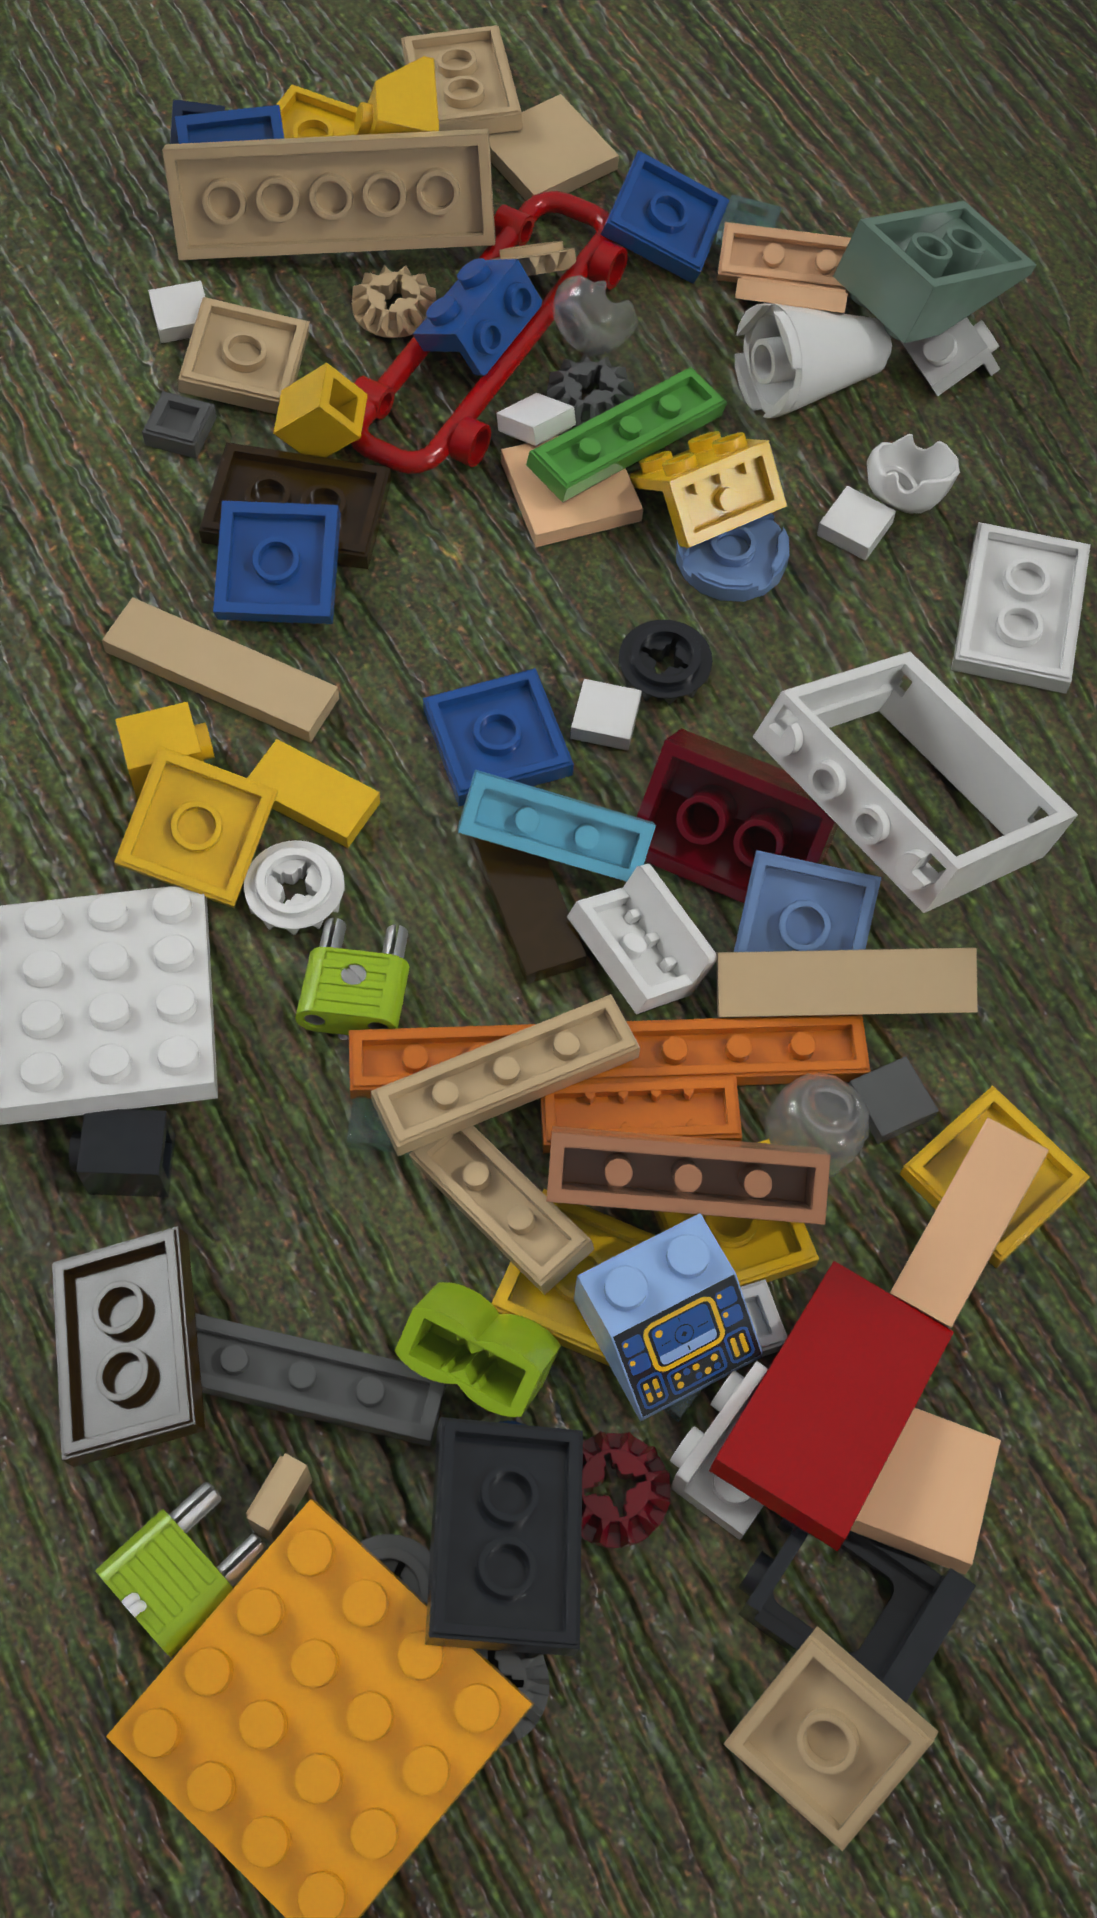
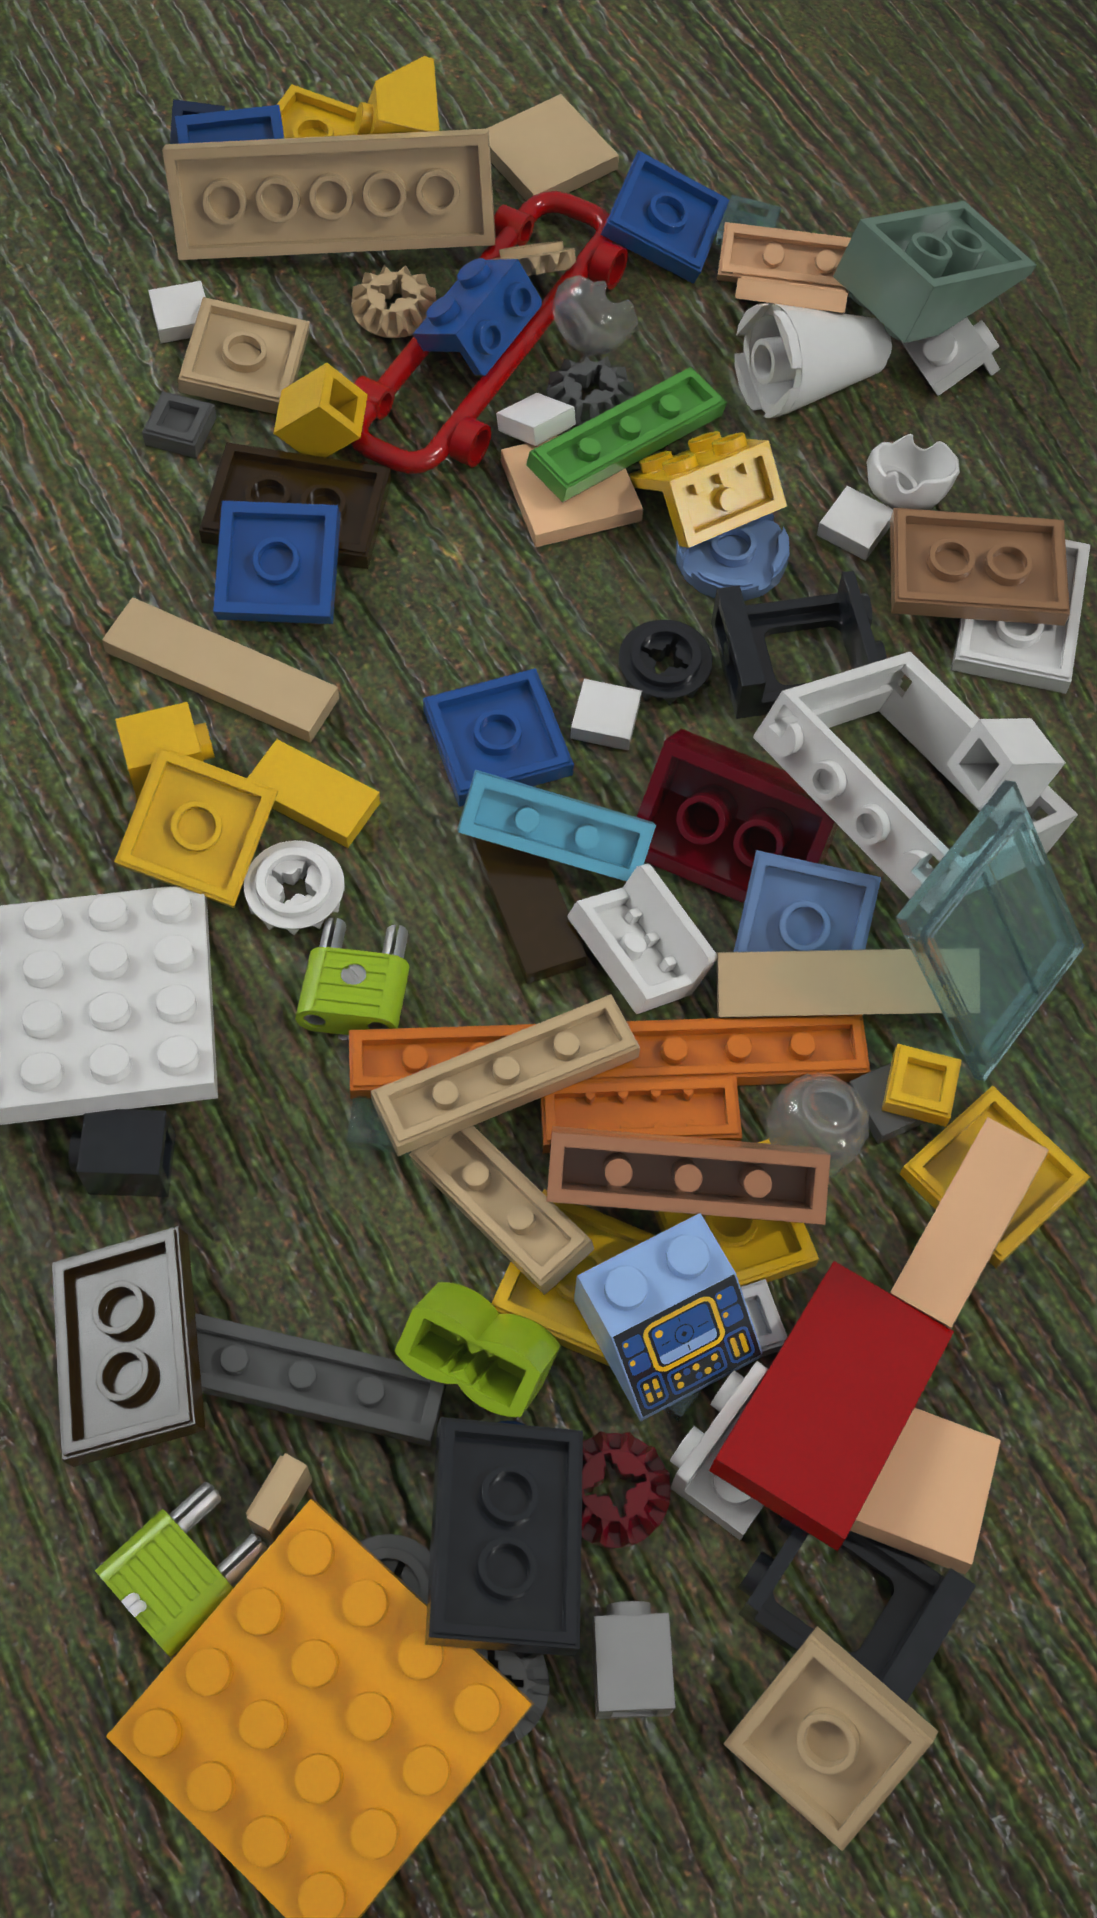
(470, 77): tan tile -> none
(632, 1662): none -> light grey brick
(743, 628): none -> black window
(921, 1085): none -> yellow tile
(978, 566): none -> medium nougat tile
(991, 930): none -> clear light blue piece
(1001, 752): none -> white brick

